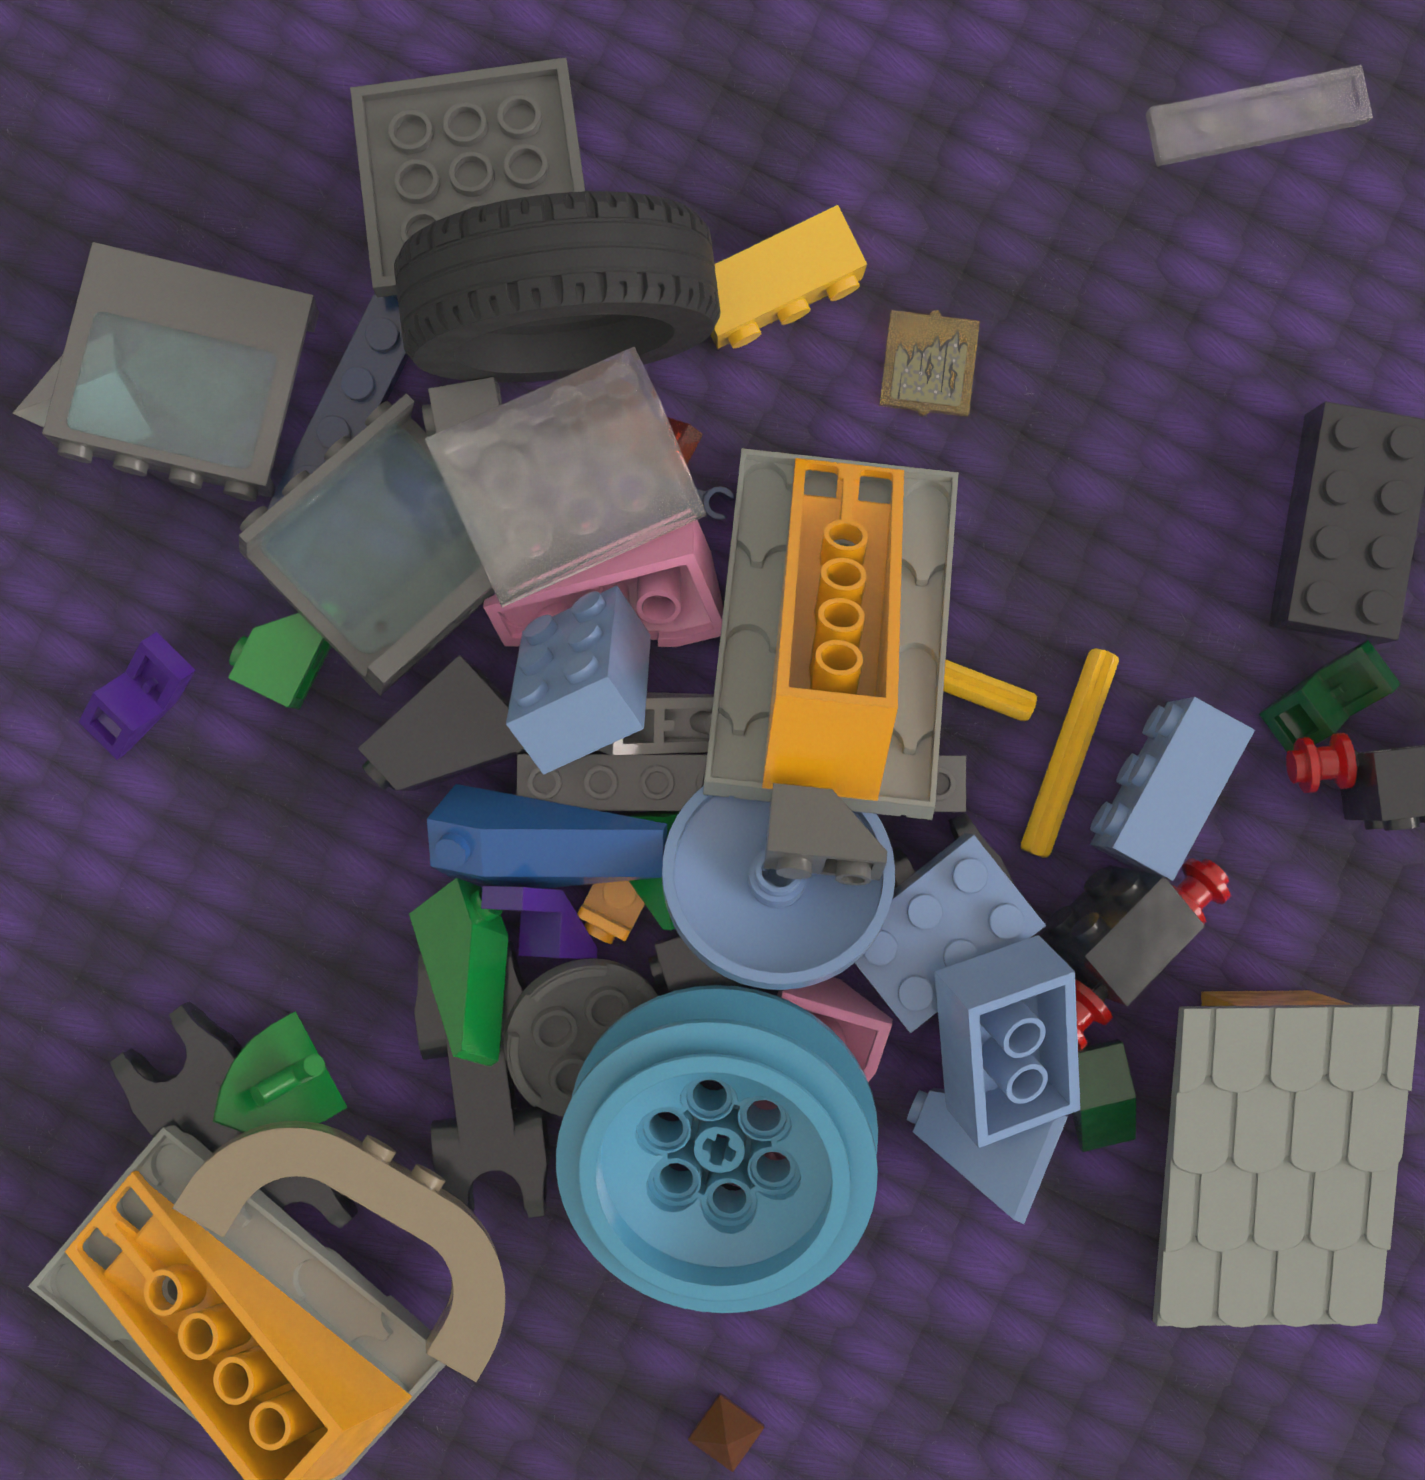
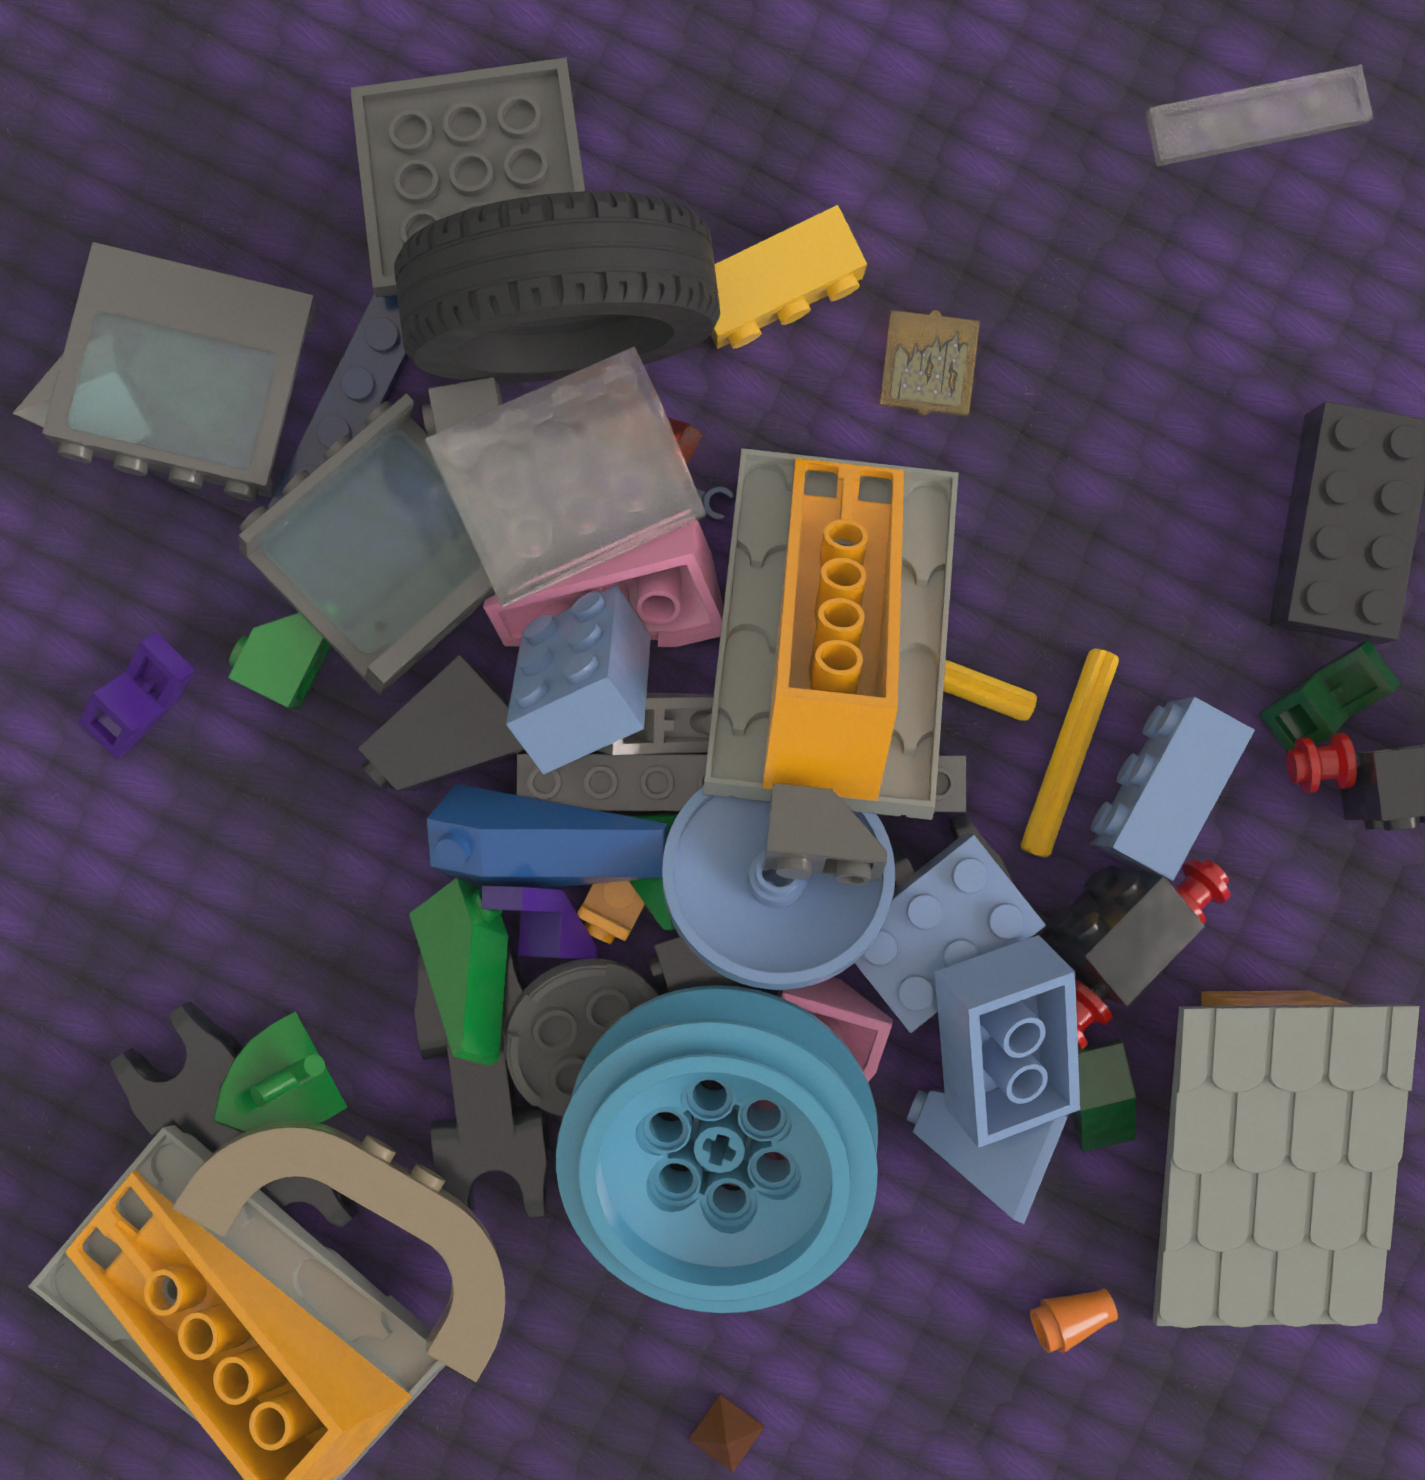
(1071, 1318): none -> orange cone

